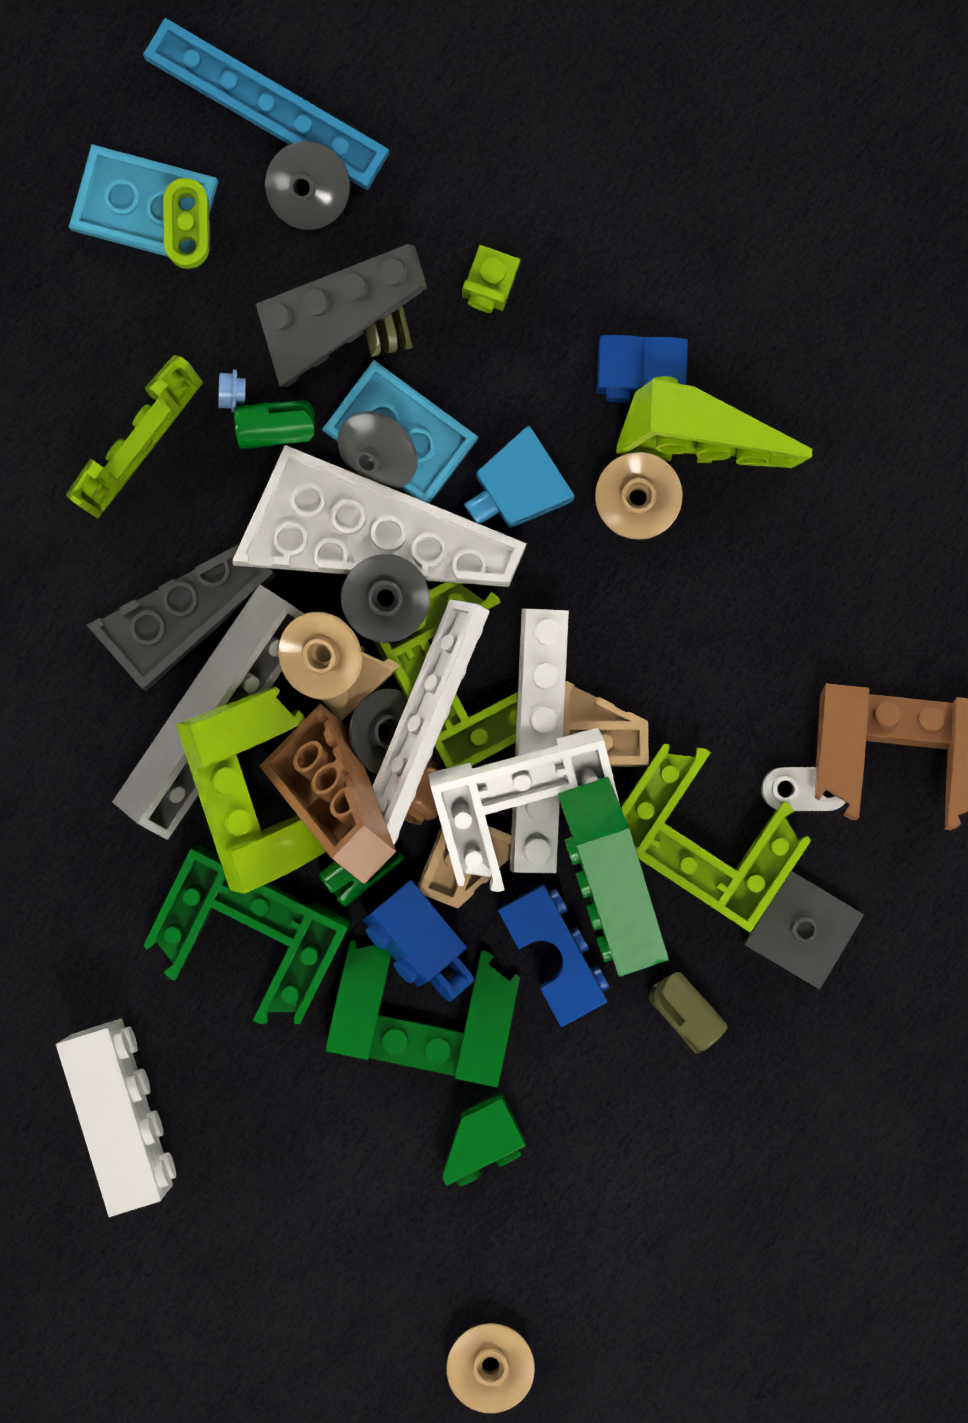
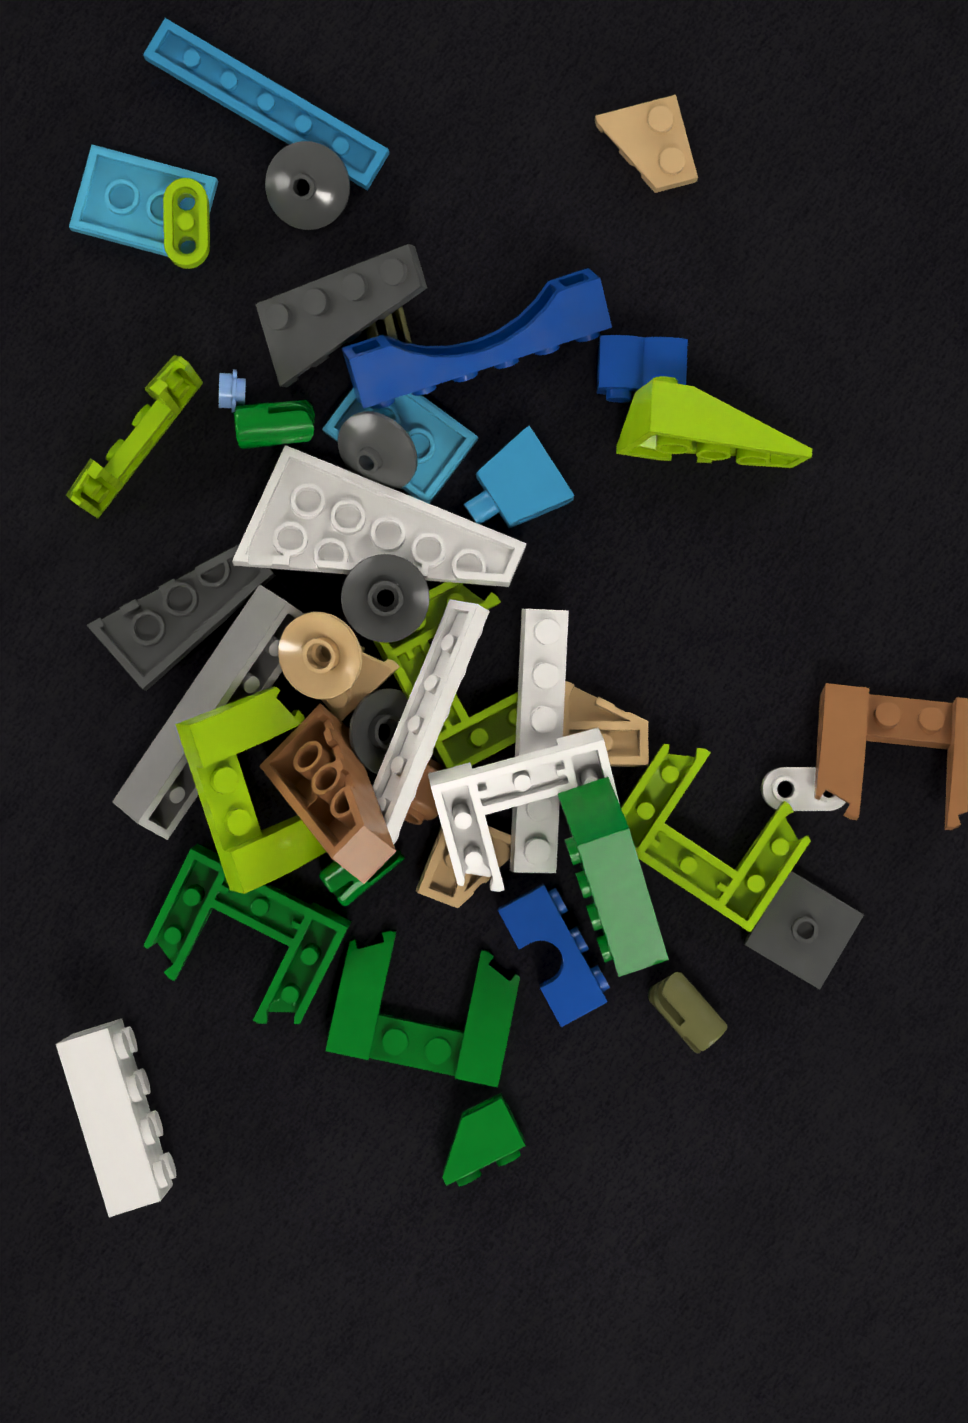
(419, 941): blue brick -> none
(490, 279): lime bracket -> none
(495, 1389): tan dish -> none
(562, 312): none -> blue arch
(652, 141): none -> tan wing
(654, 479): tan dish -> none

